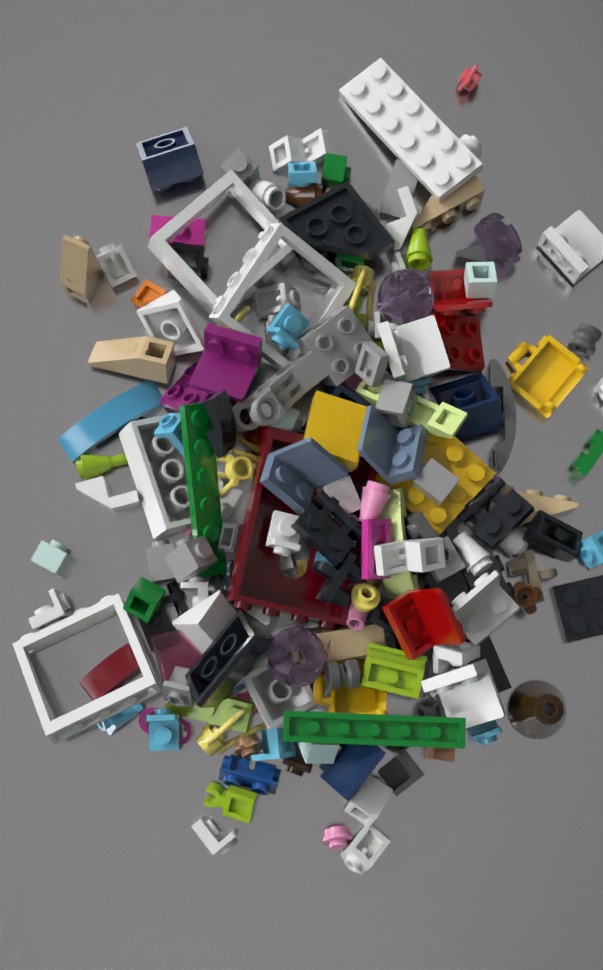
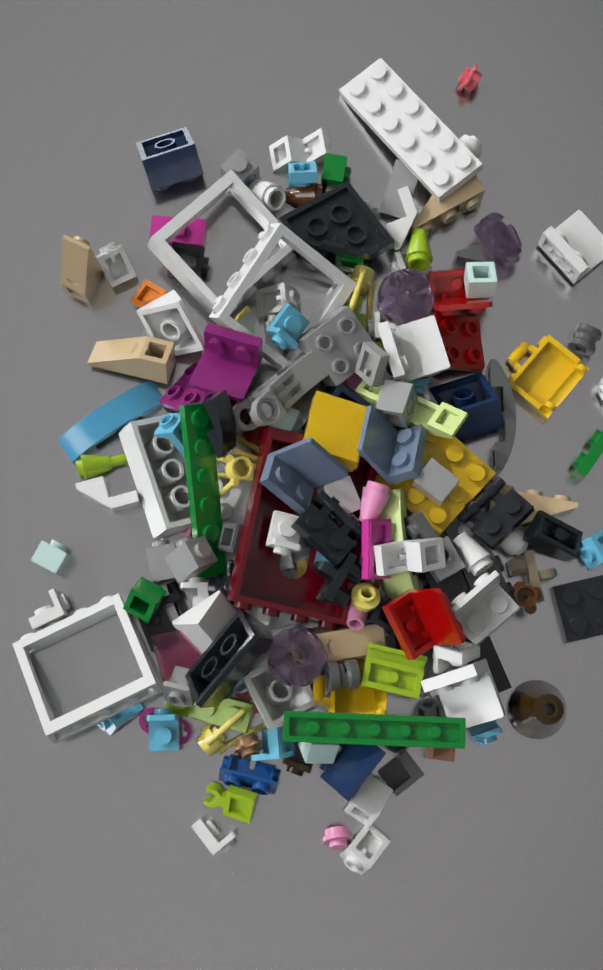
(110, 673): dark red slope -> none

